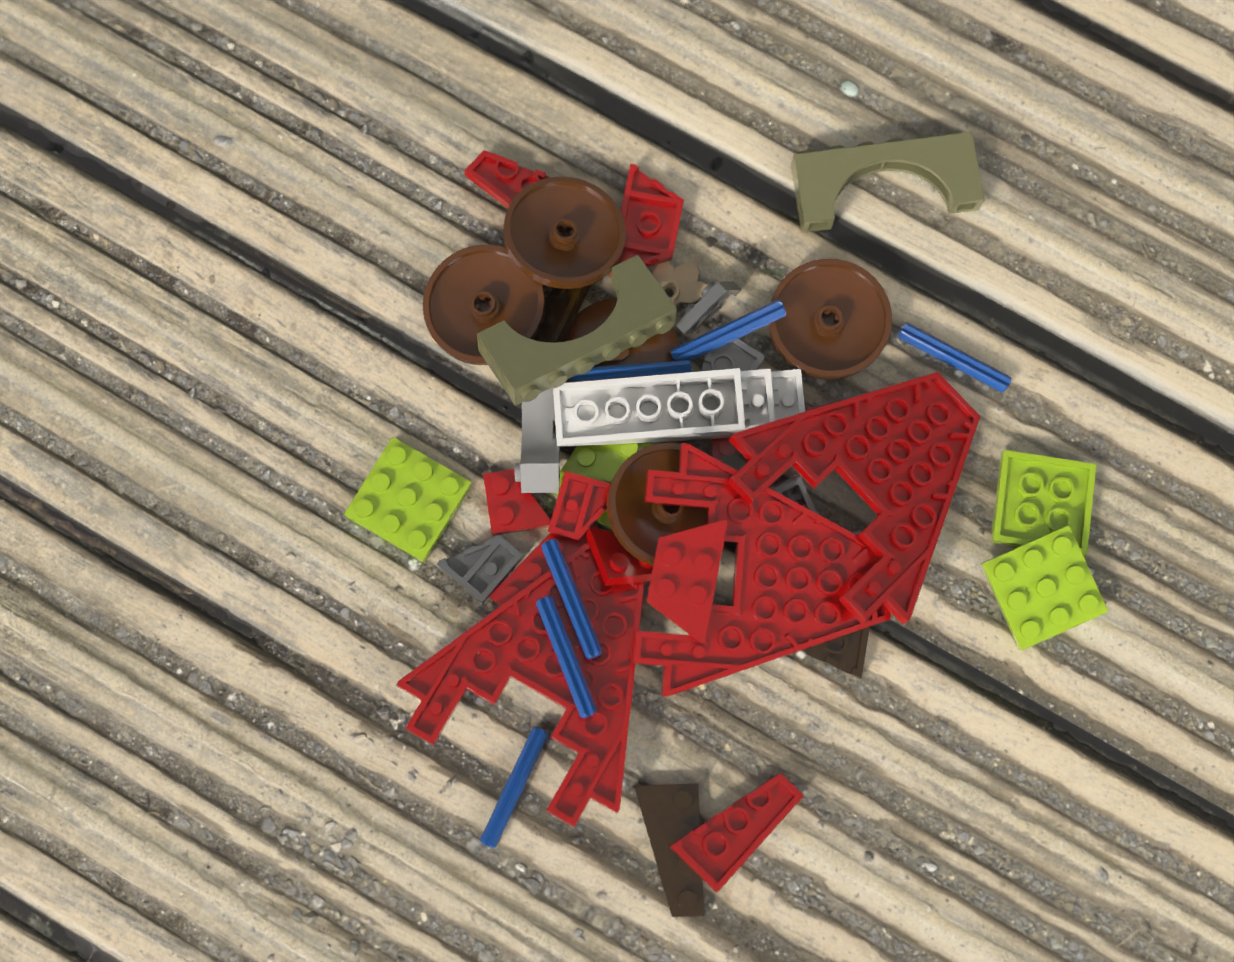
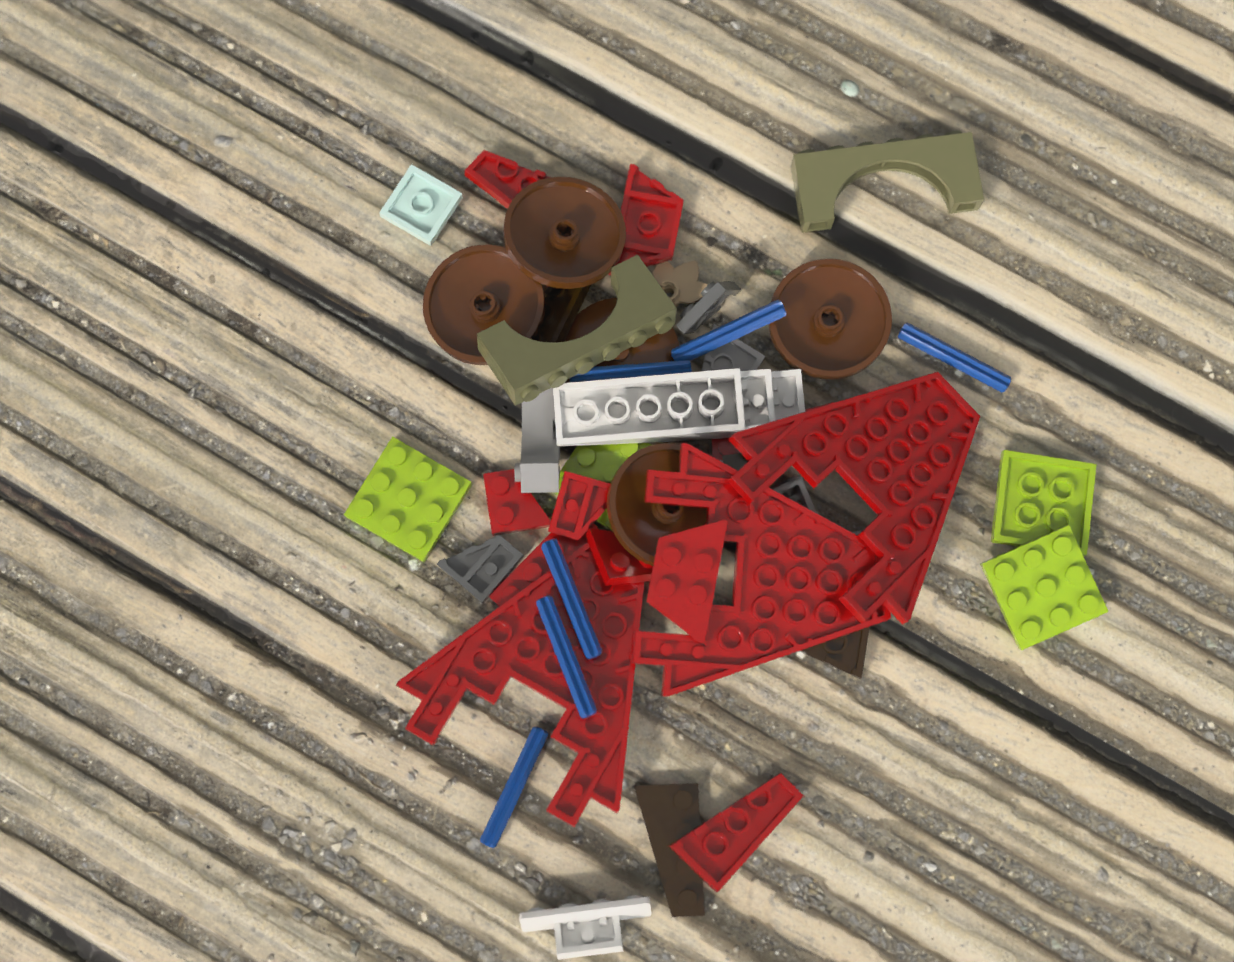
(421, 205): none -> light aqua plate
(588, 927): none -> white bracket

